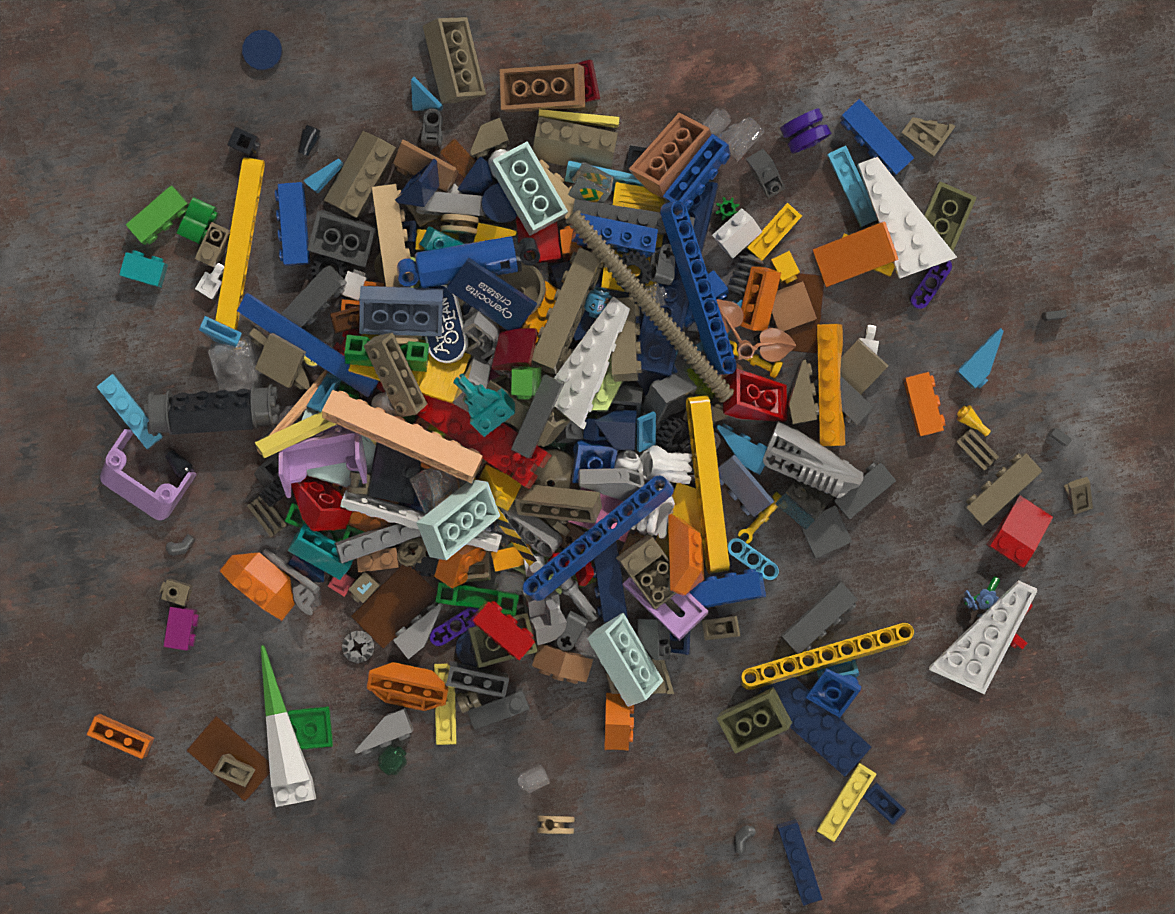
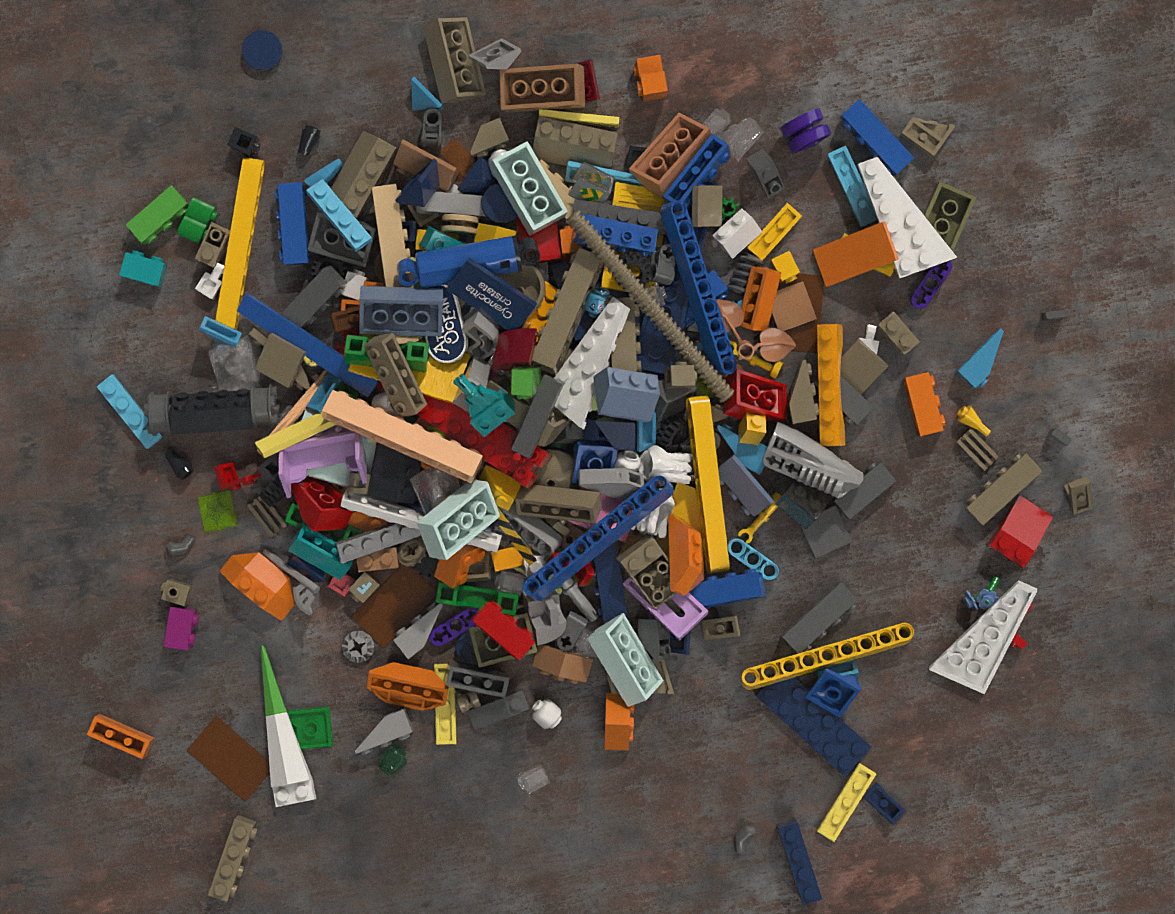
(157, 504): lavender windscreen -> none
(217, 511): none -> clear neon green piece
(229, 479): none -> red bracket
(232, 858): none -> dark tan brick
(233, 770): dark tan slope -> none
(339, 215): none -> medium azure plate
(496, 55): none -> light grey slope
(546, 714): none -> white head
(555, 824): tan head -> none
(626, 394): none -> sand blue slope
(651, 78): none -> orange brick
(680, 375): none -> dark tan brick
(706, 205): none -> dark tan tile
(752, 429): none -> yellow brick
(754, 720): olive brick -> none
(897, 333): none -> dark tan brick

